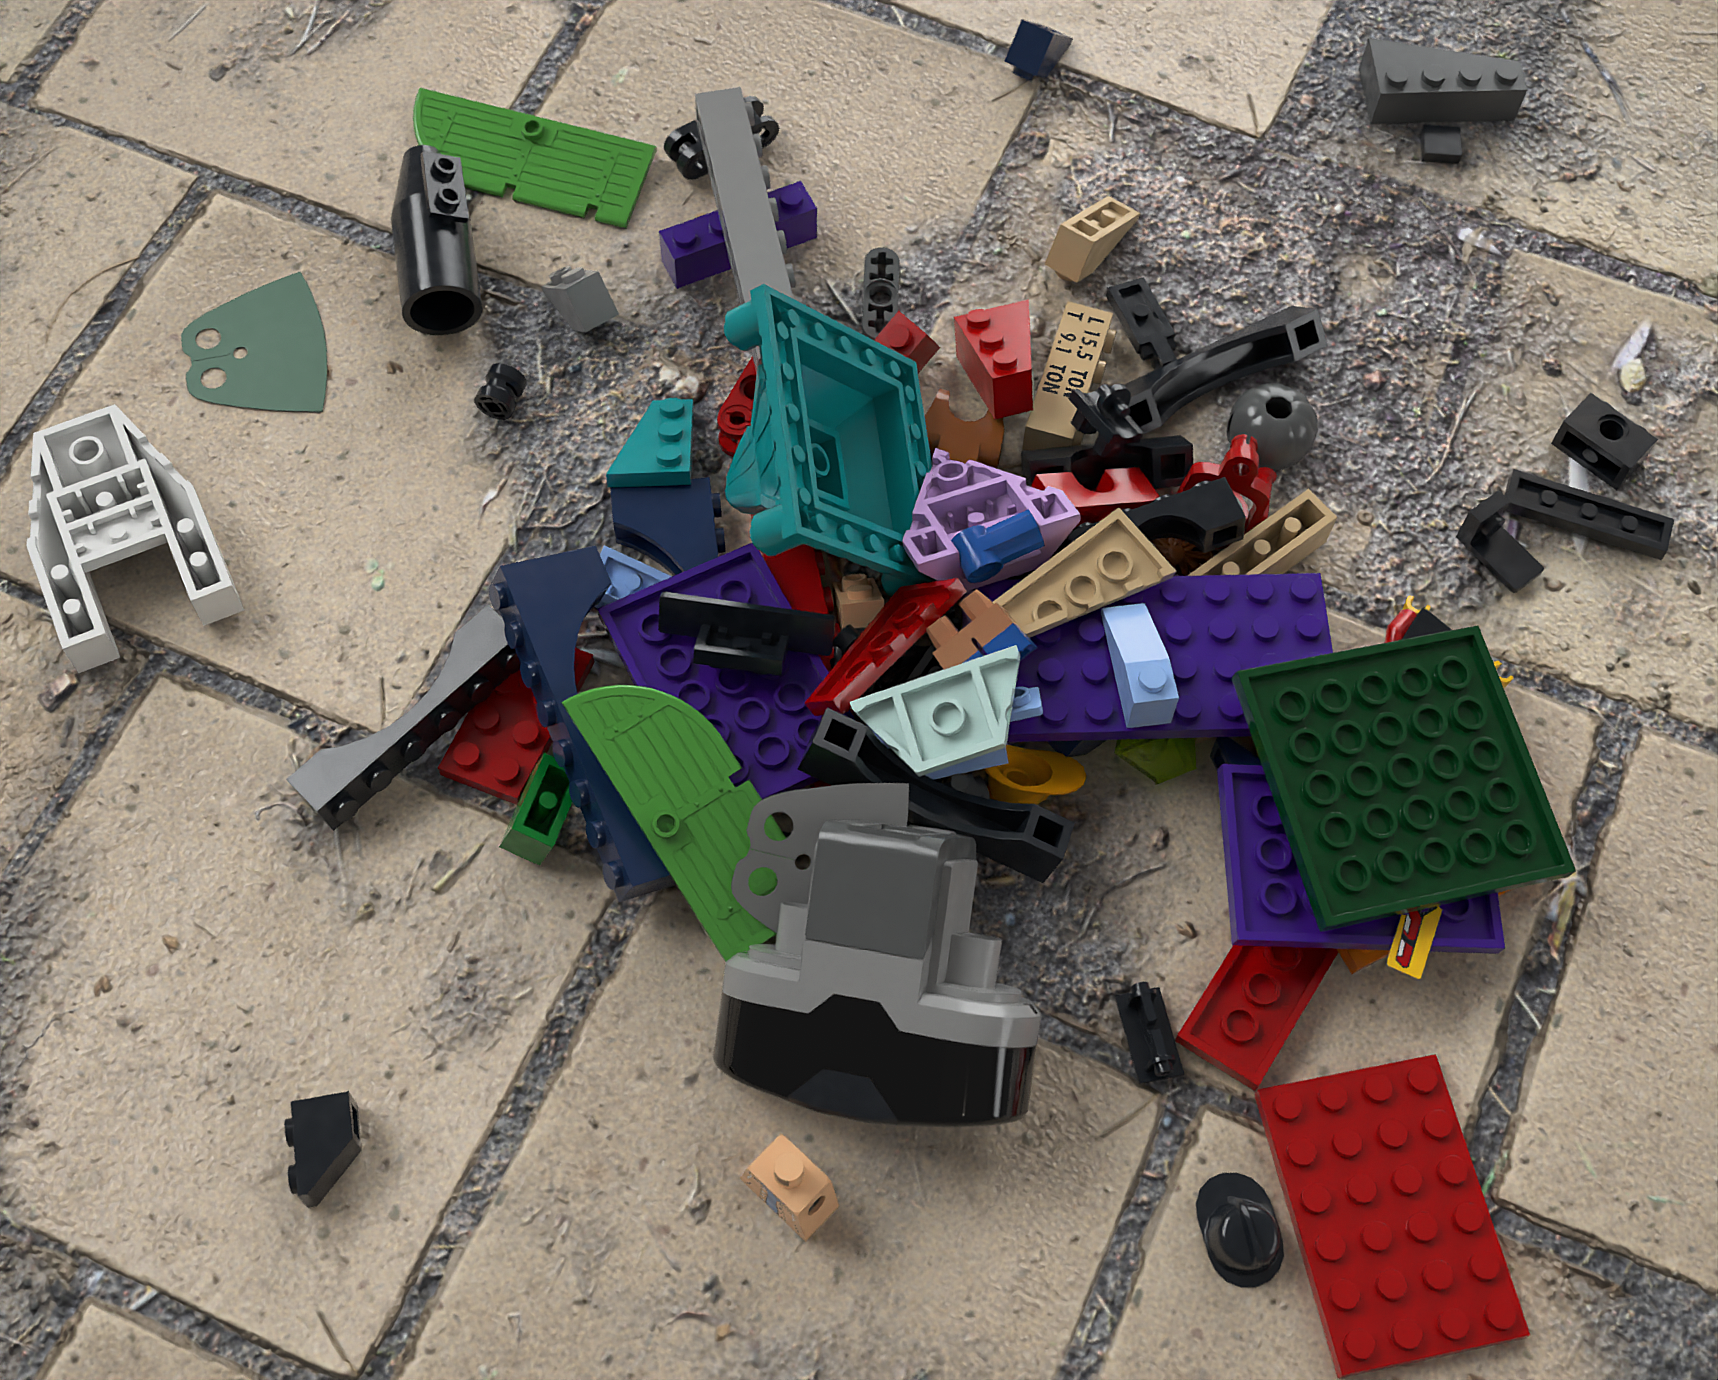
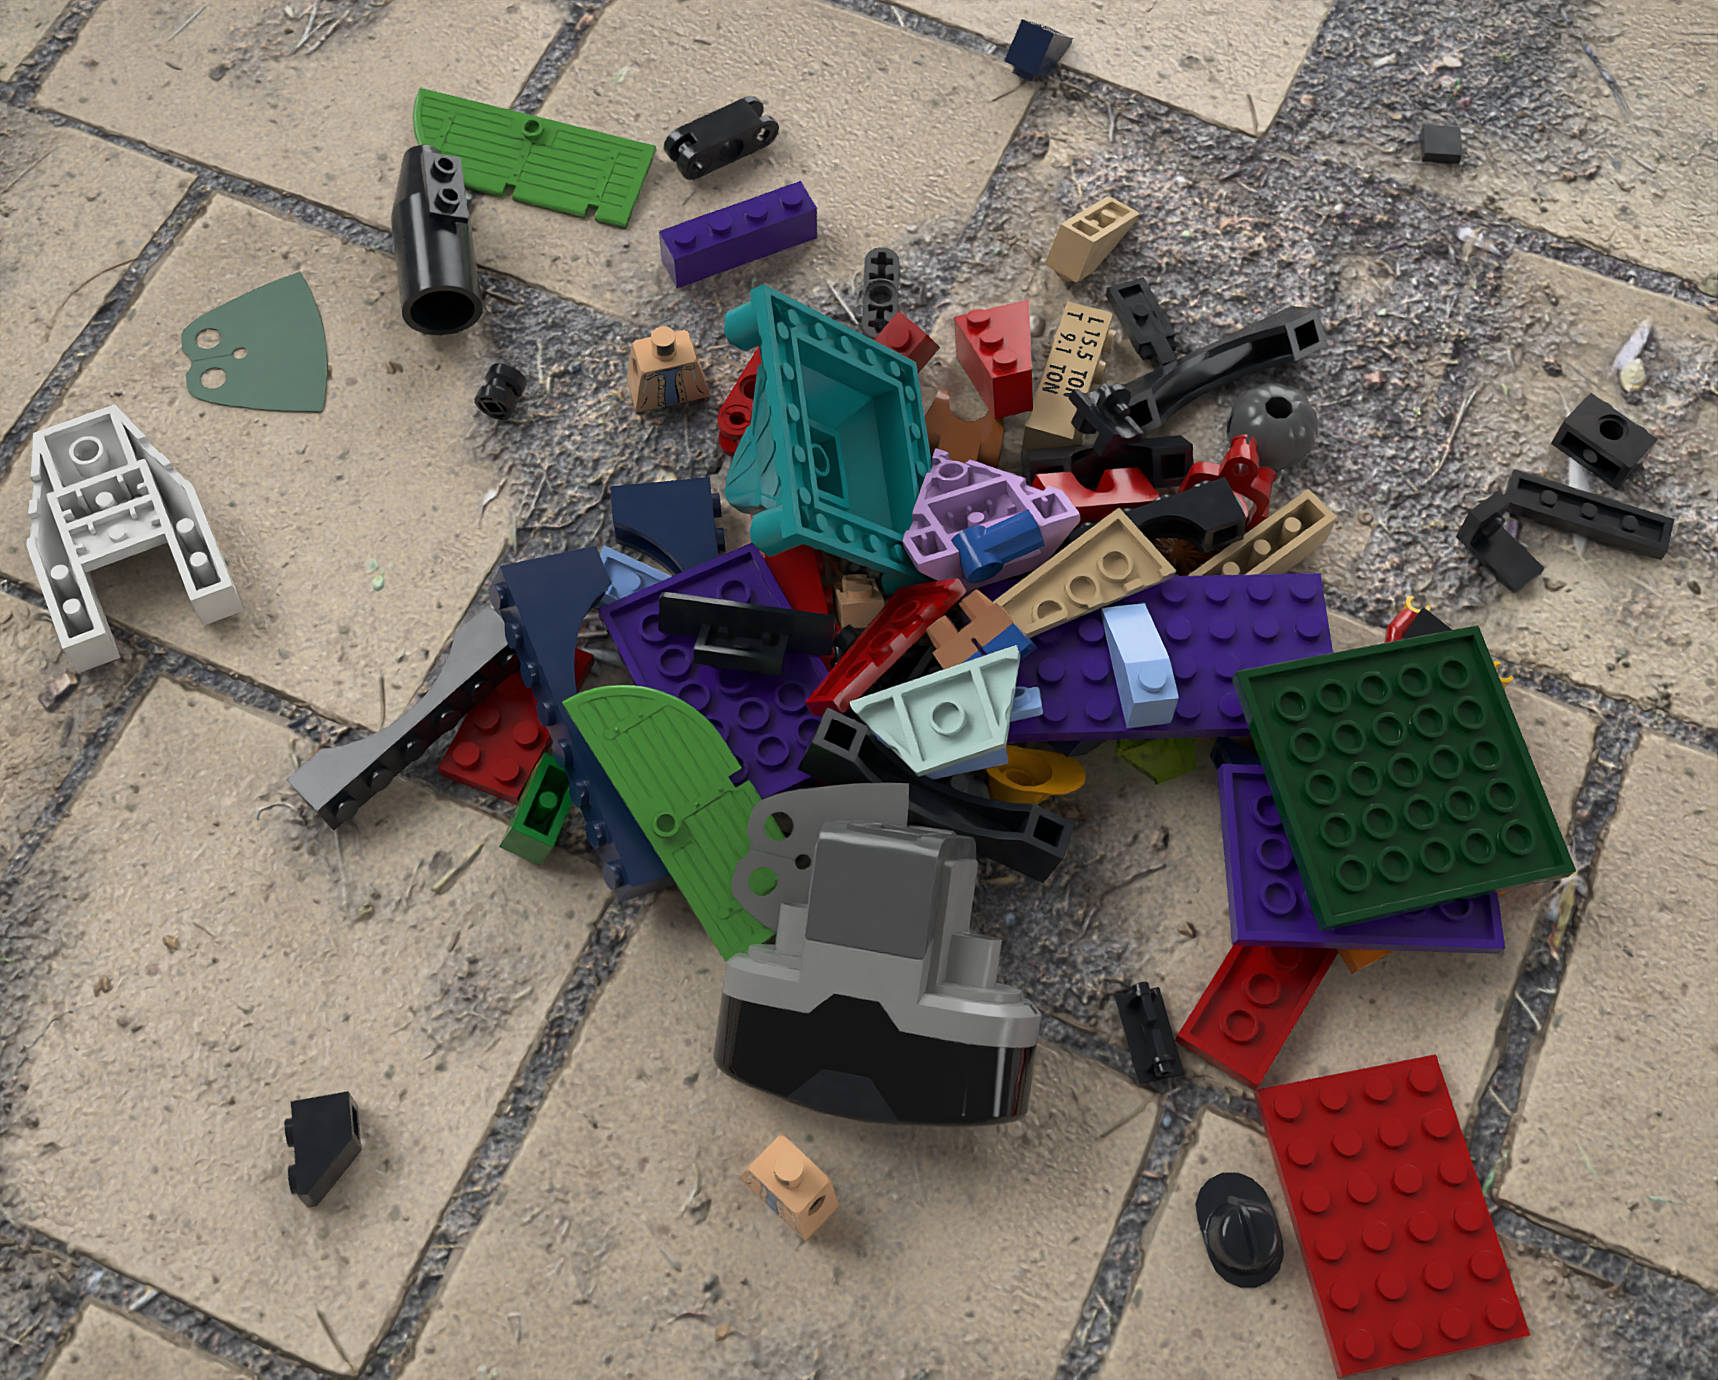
(580, 298): light grey slope -> none
(657, 448): teal wing -> none
(665, 370): none -> light nougat torso
(742, 196): light grey brick -> none
(1413, 941): yellow sticker -> none
(1438, 85): dark grey wedge -> none

